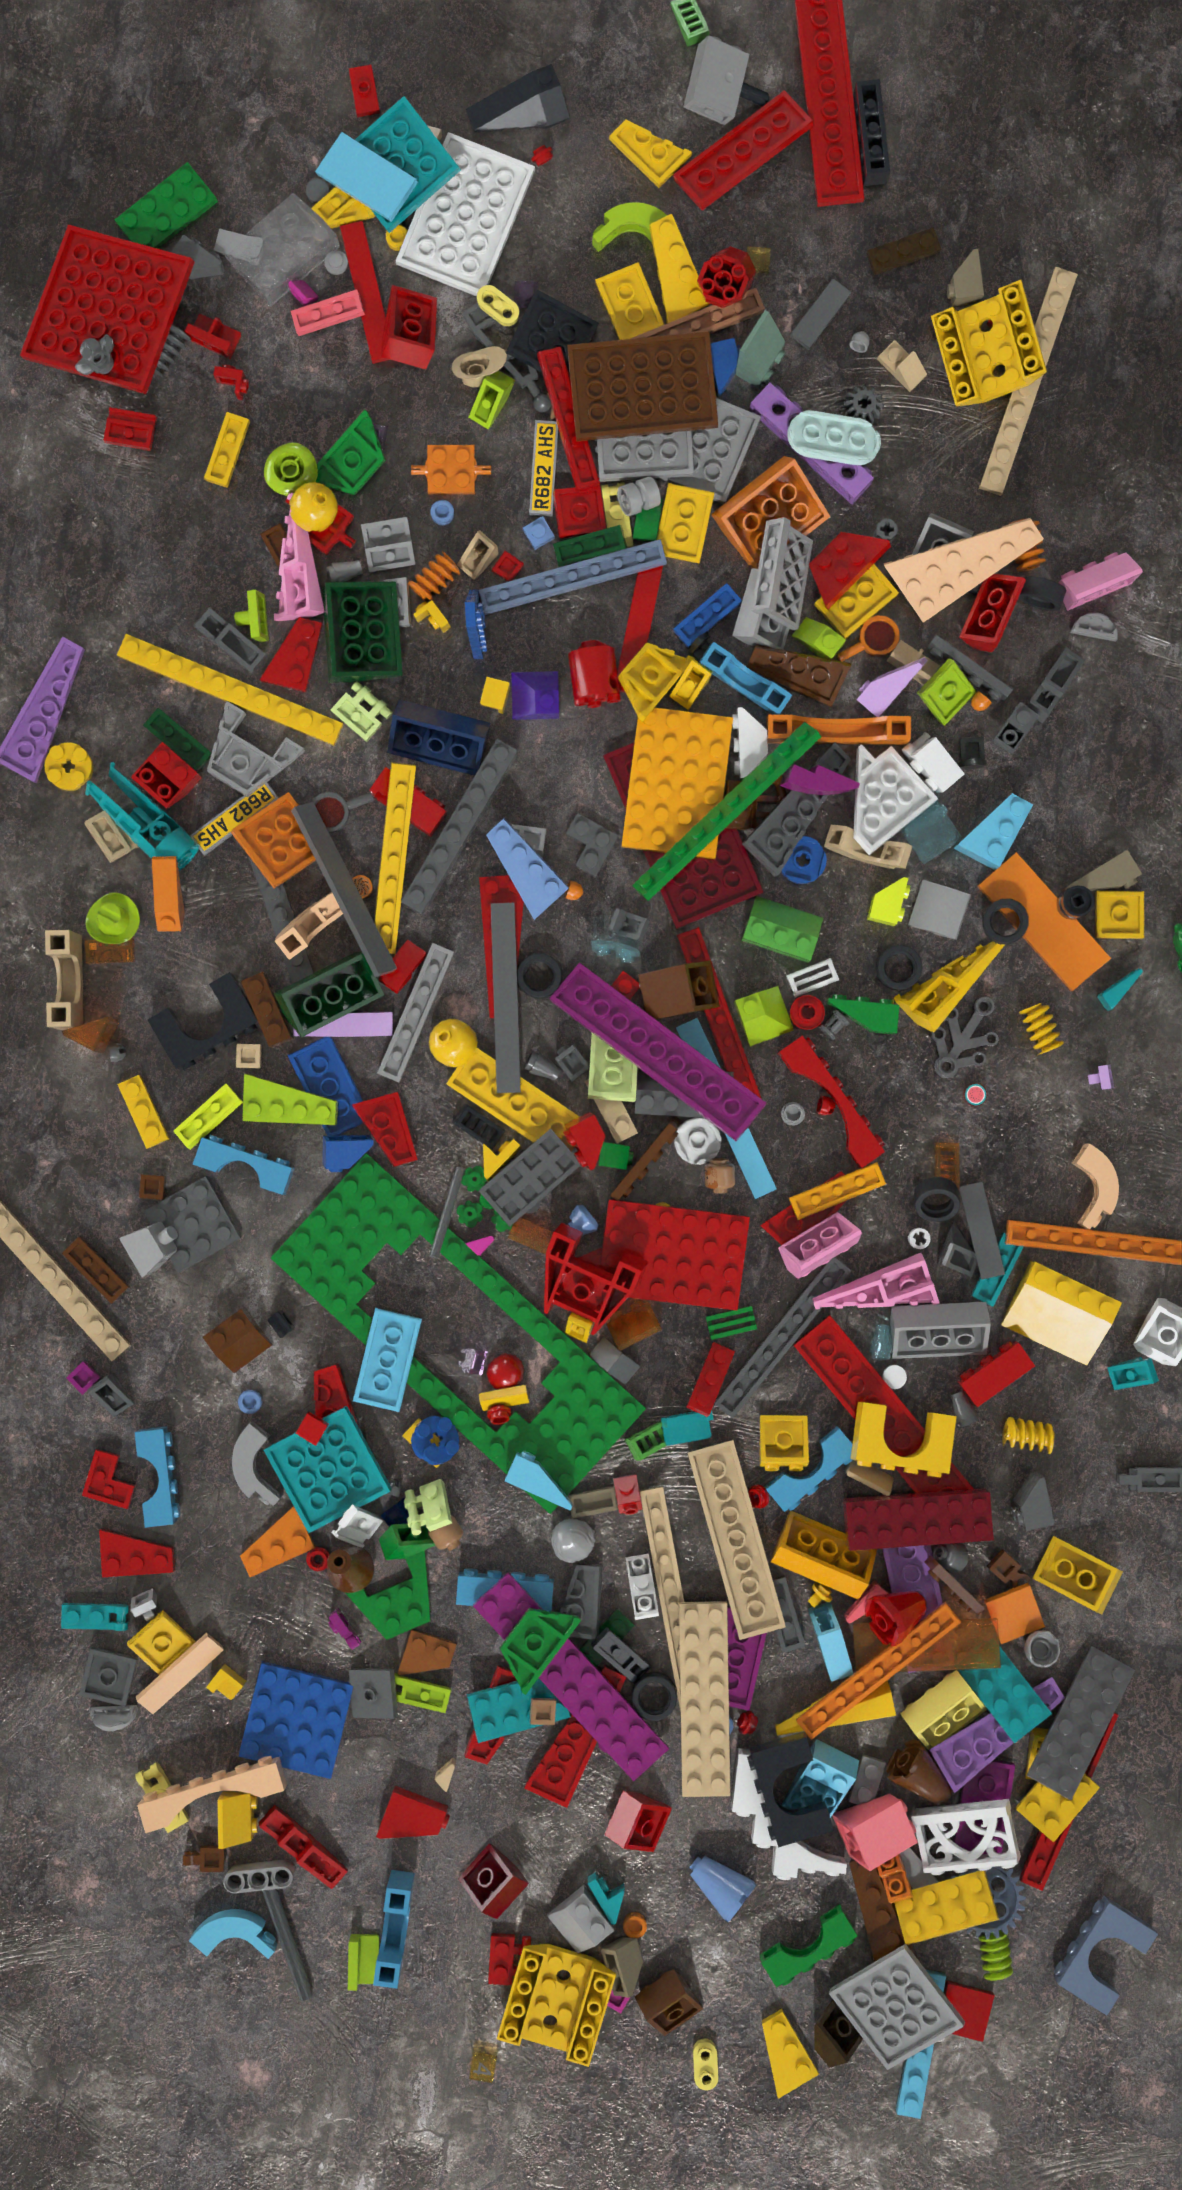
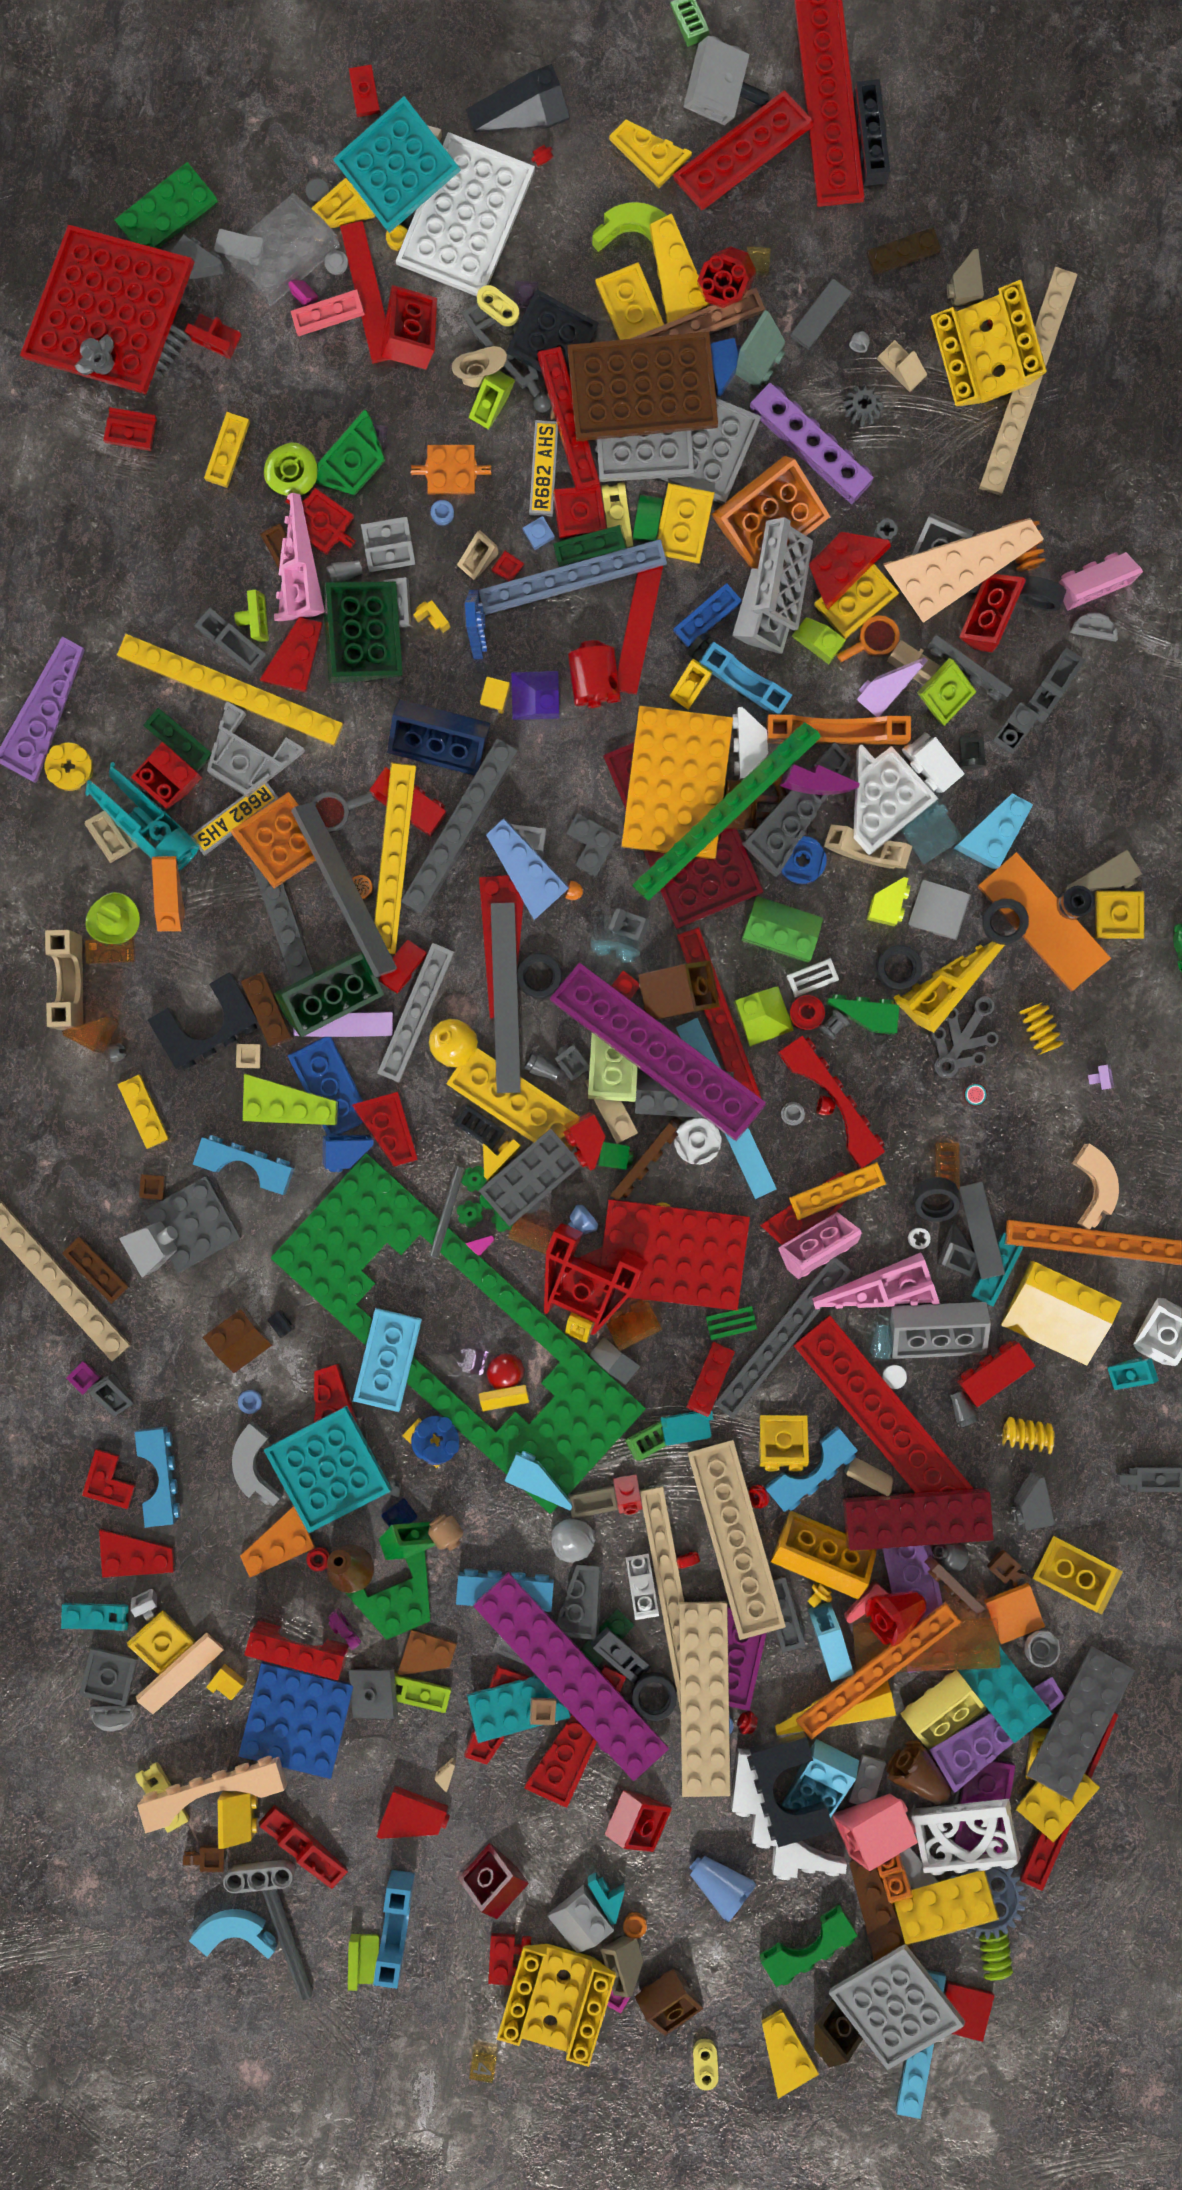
(208, 1116): neon yellow plate -> none
(231, 376): red bracket -> none
(308, 924): light nougat arch -> none
(312, 1428): red tile -> none
(313, 507): yellow cylinder -> none
(322, 1660): none -> red arch
(357, 717): yellowish green plate -> none
(357, 1526): white plate -> none
(366, 176): medium azure tile -> none
(434, 577): orange piece -> none
(434, 1504): yellowish green plate -> none
(499, 1414): red plate -> none
(535, 1643): green wing -> none
(640, 495): light grey wheel -> none
(651, 677): yellow wing -> none
(688, 1559): none -> red tile
(719, 1175): medium nougat head -> none
(804, 673): reddish brown wing -> none
(833, 437): light aqua tile -> none
(871, 1448): yellow arch -> none
(980, 702): orange hinge -> none
(1107, 1921): sand blue arch -> none
(1114, 993): teal slope -> none

